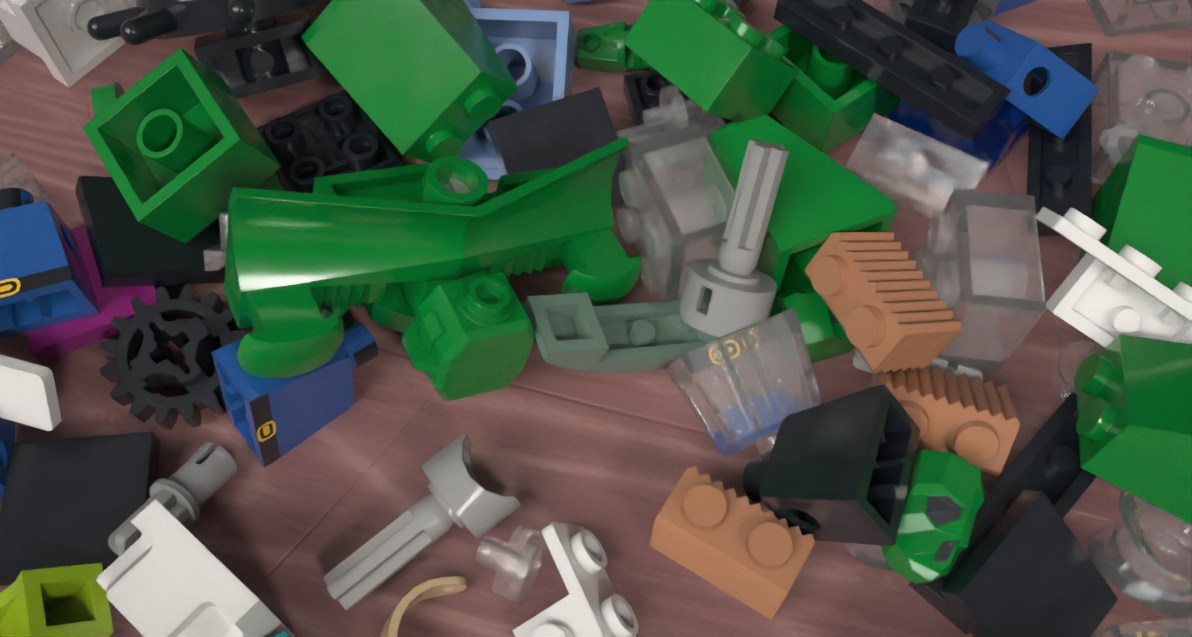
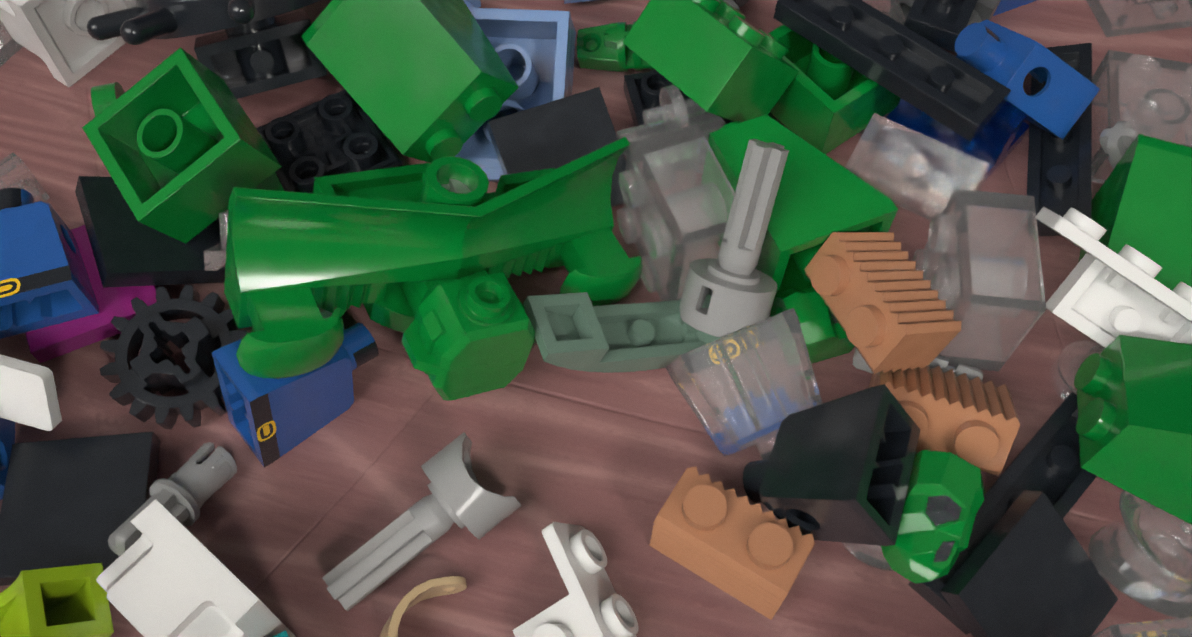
(514, 560): clear tile -> none

